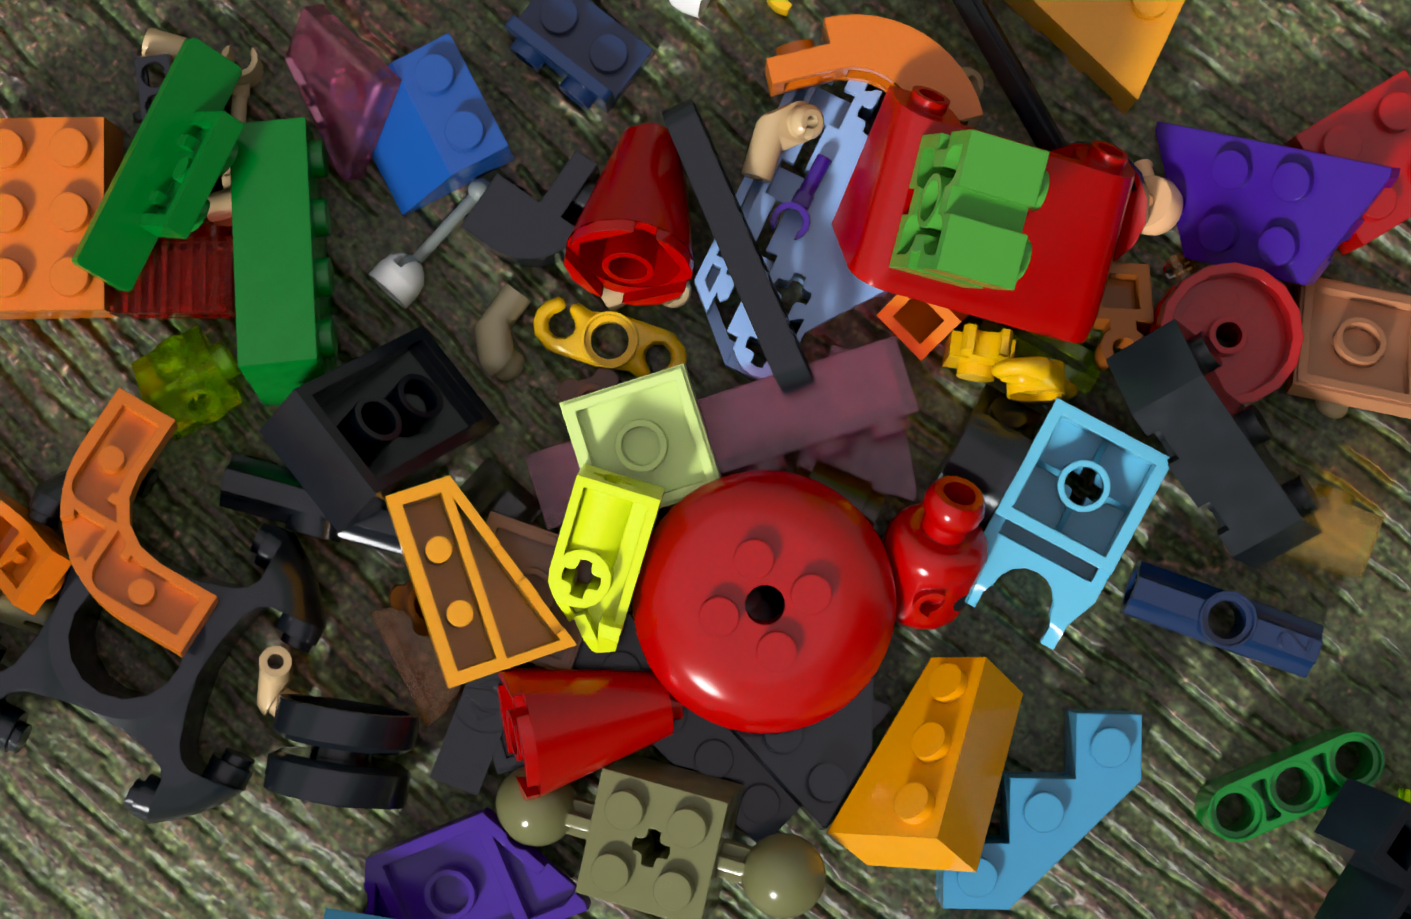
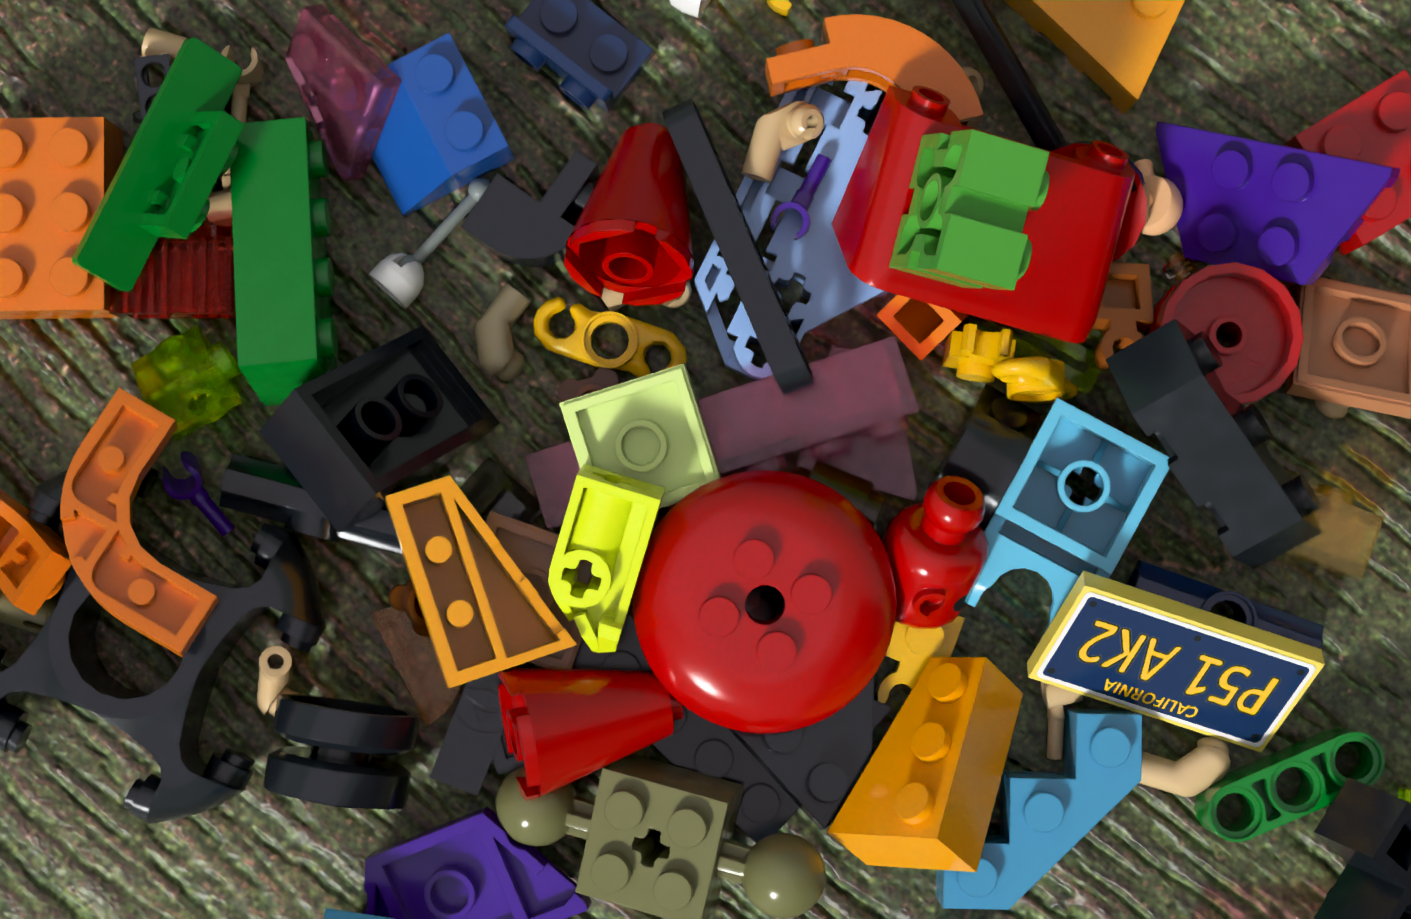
(192, 489): none -> dark purple hand
(914, 650): none -> yellow plate
(1054, 700): none -> tan hand
(1174, 662): none -> tile
(1191, 772): none -> tan arm

